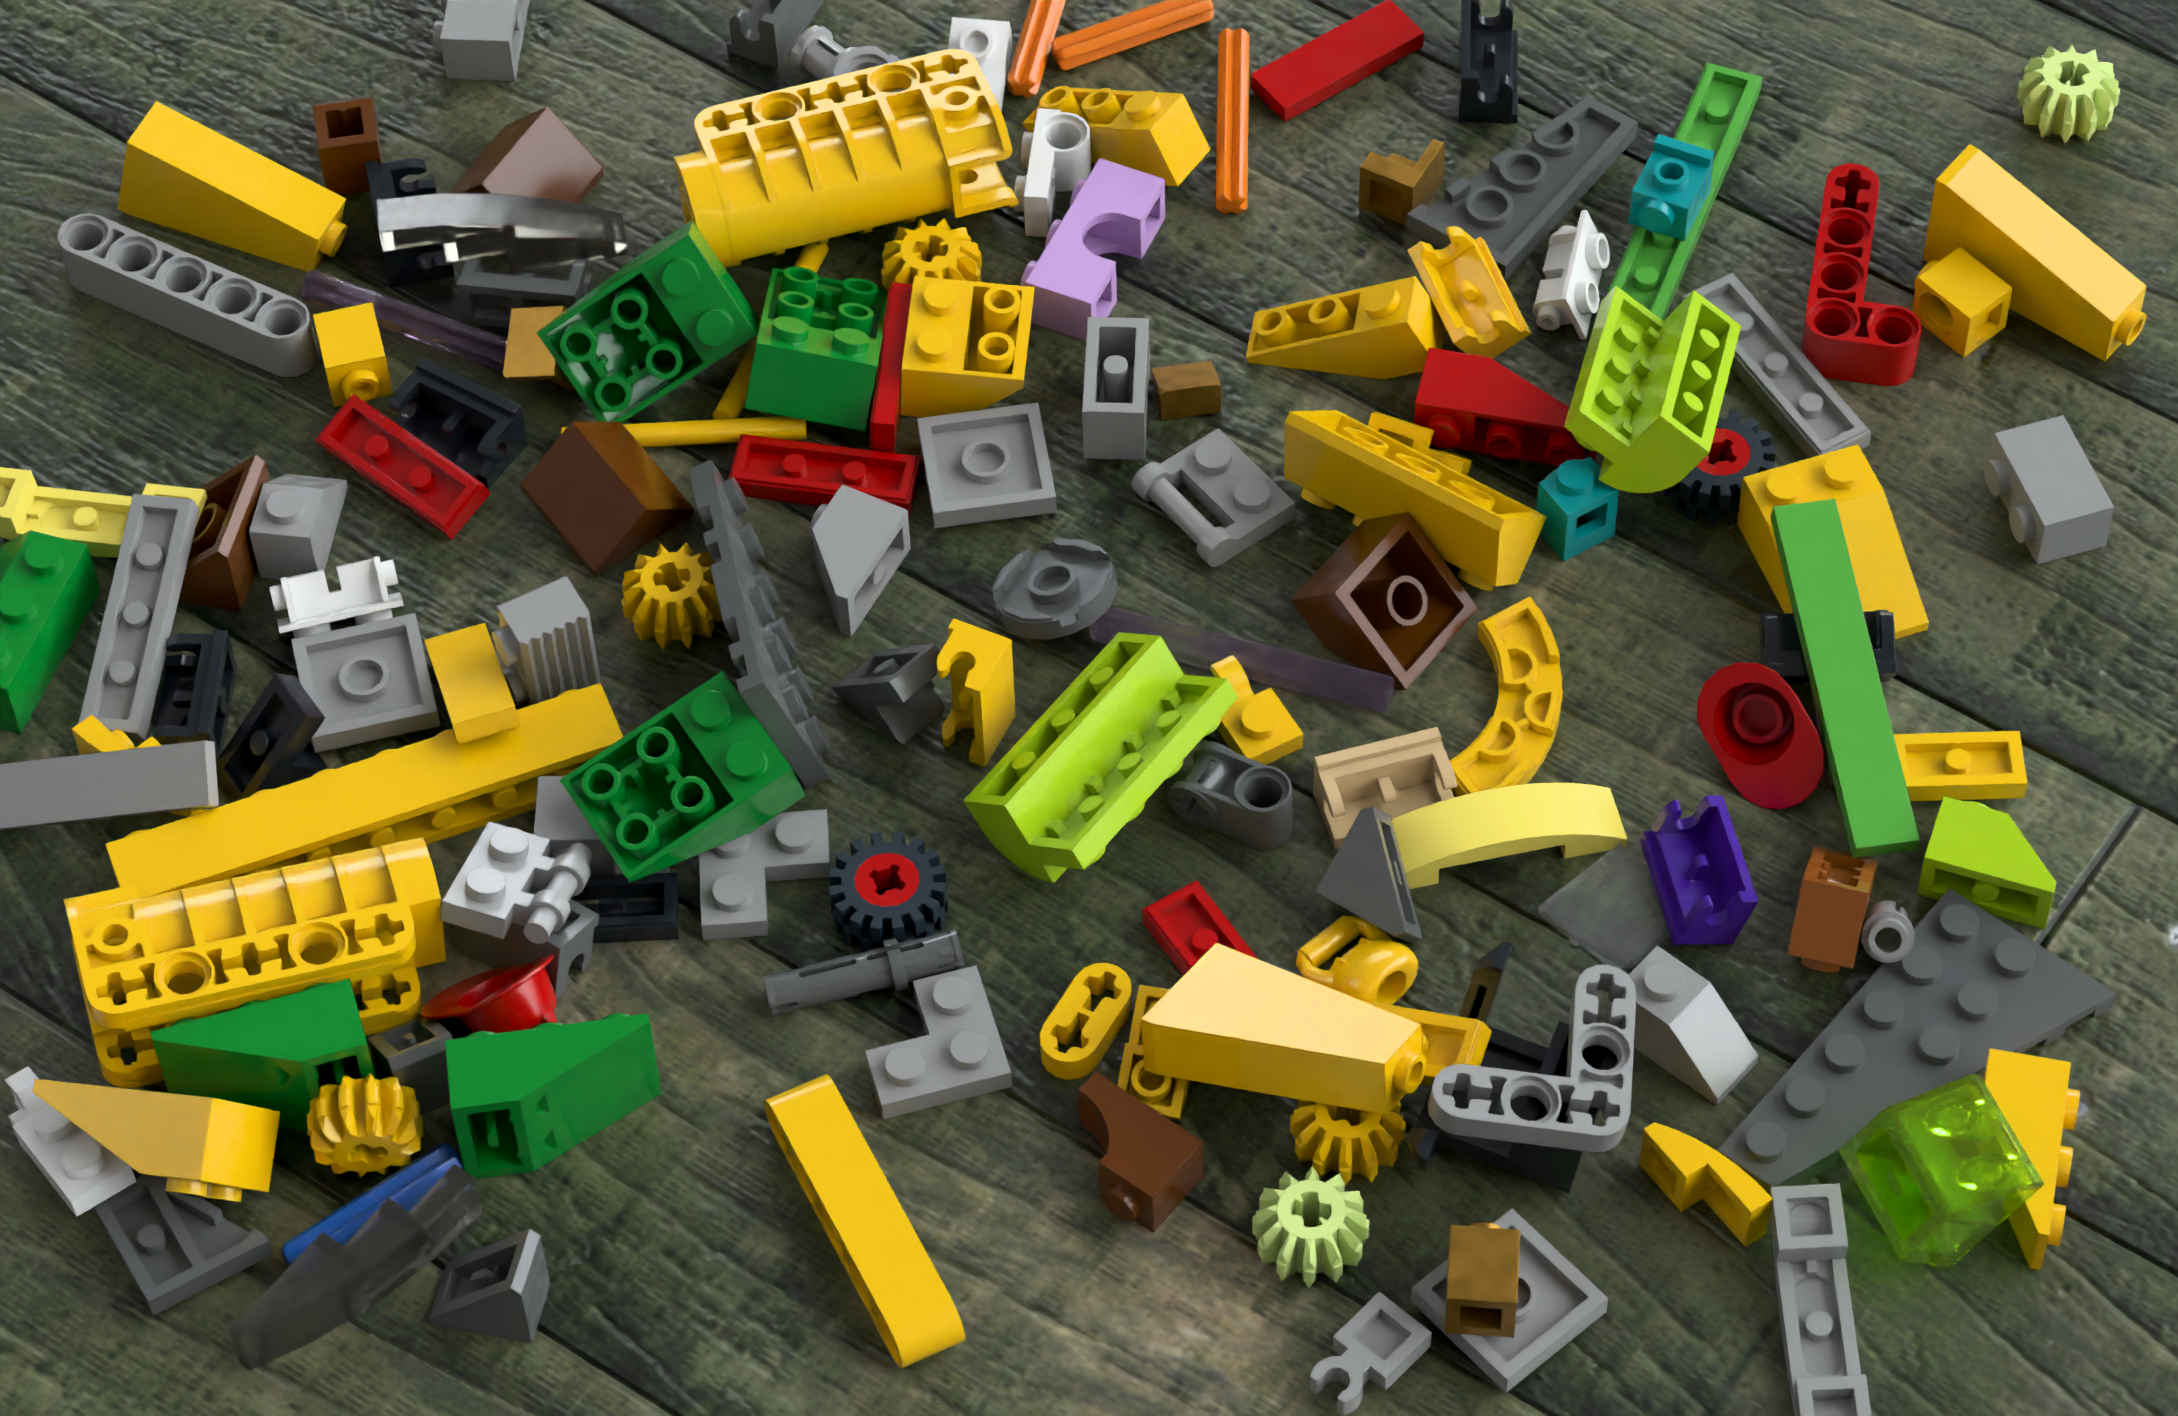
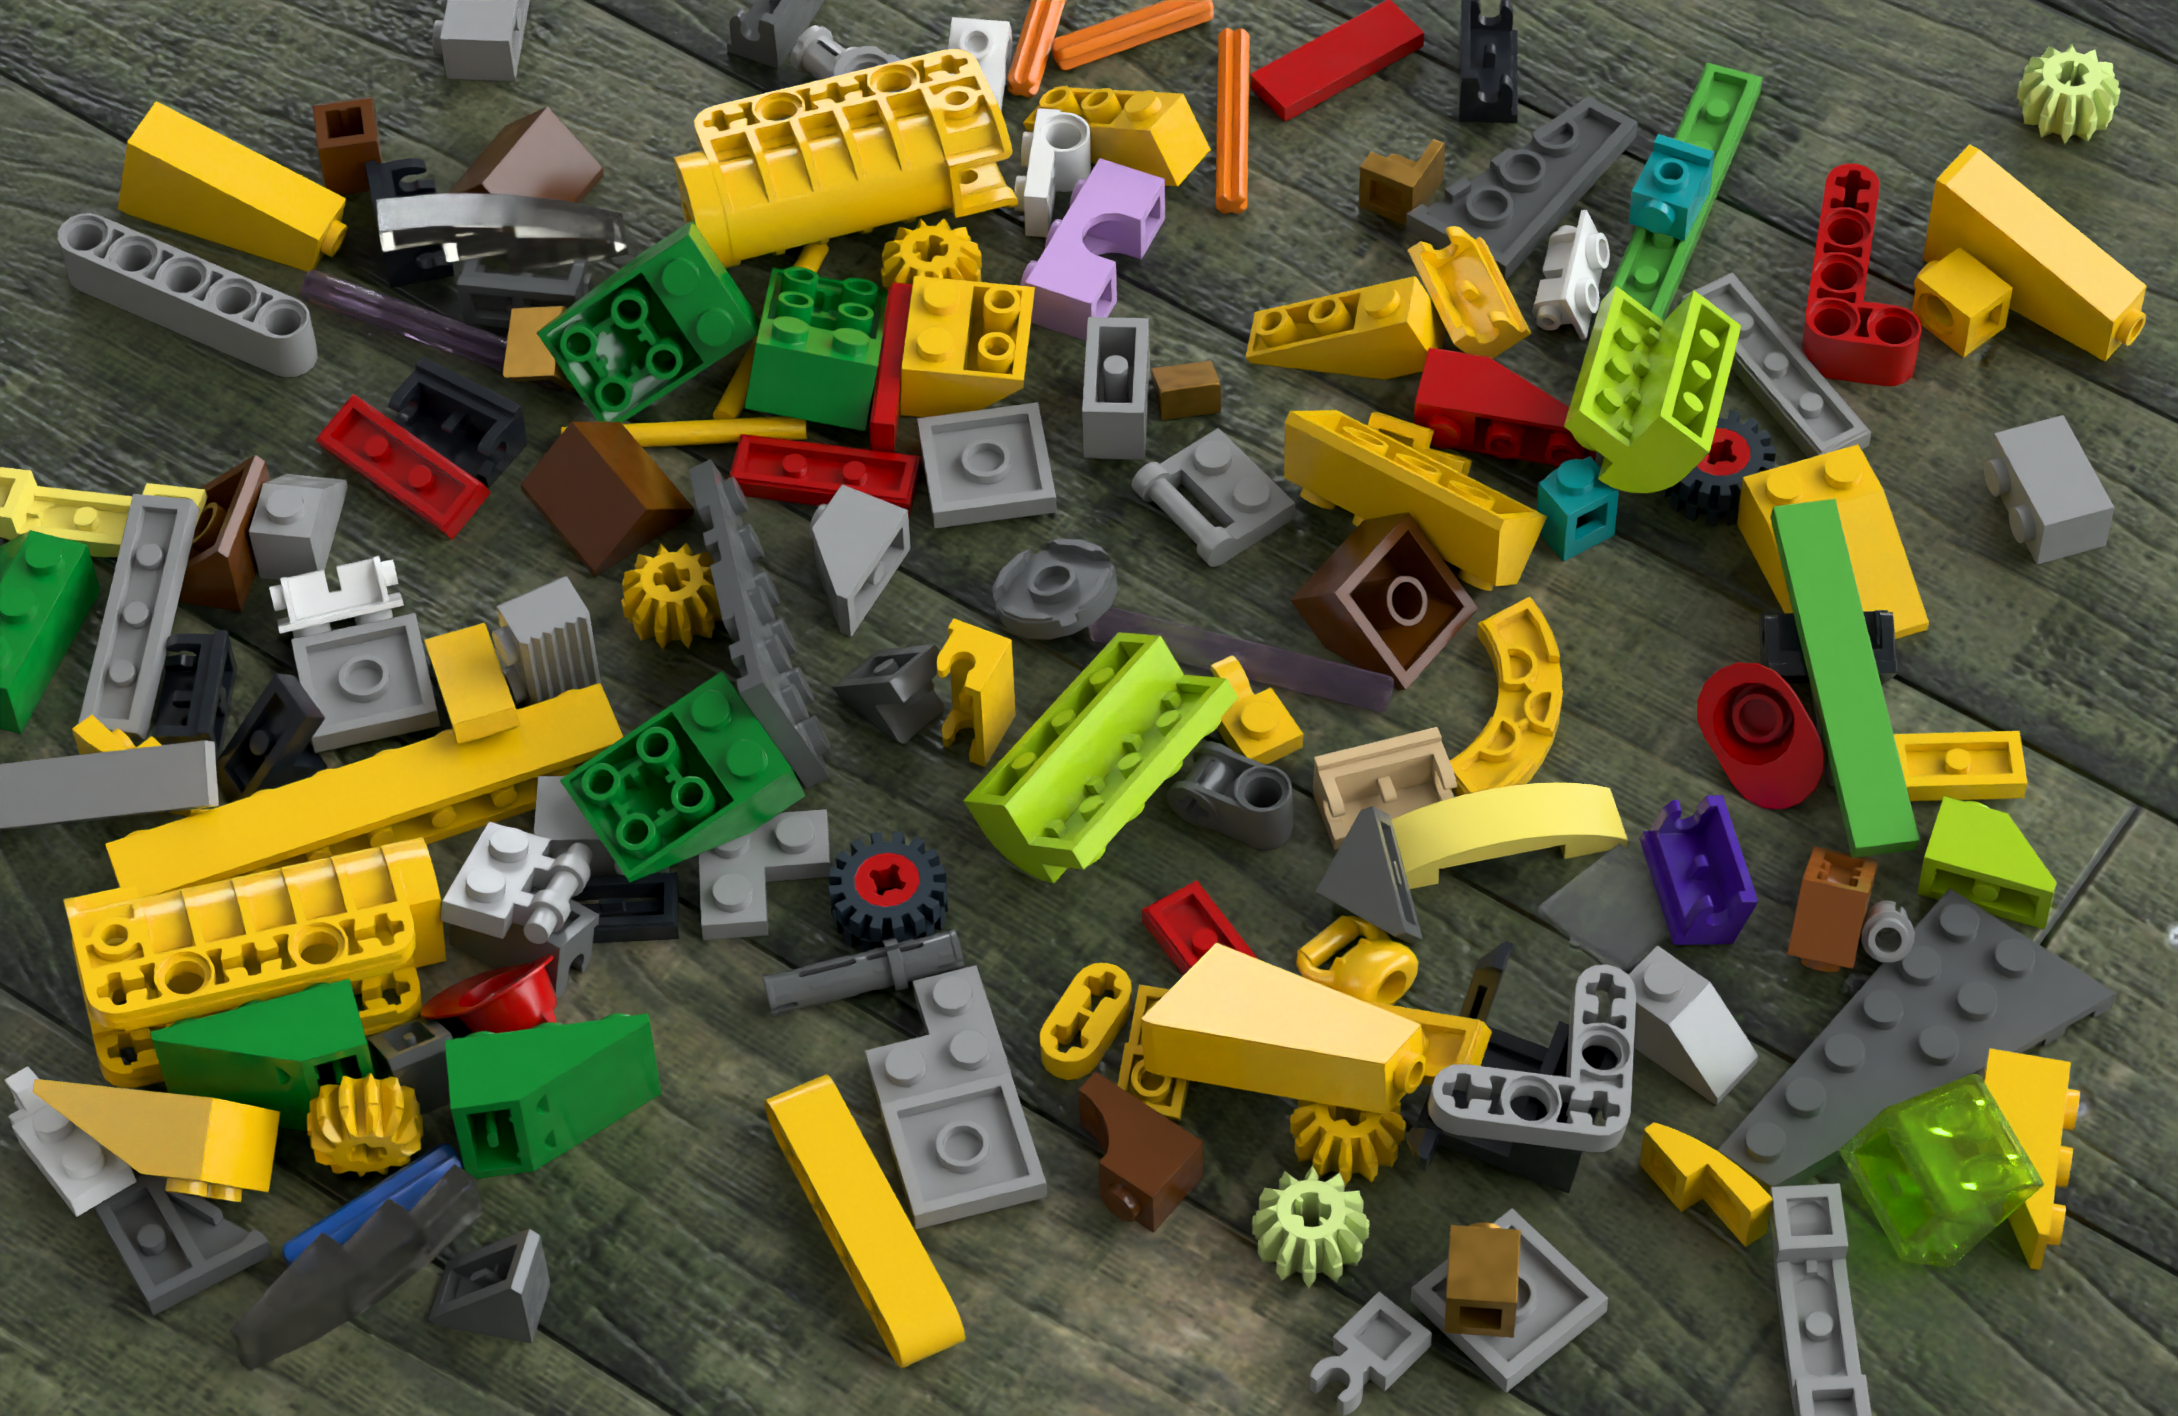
(353, 353): yellow brick -> none
(963, 1150): none -> light grey plate

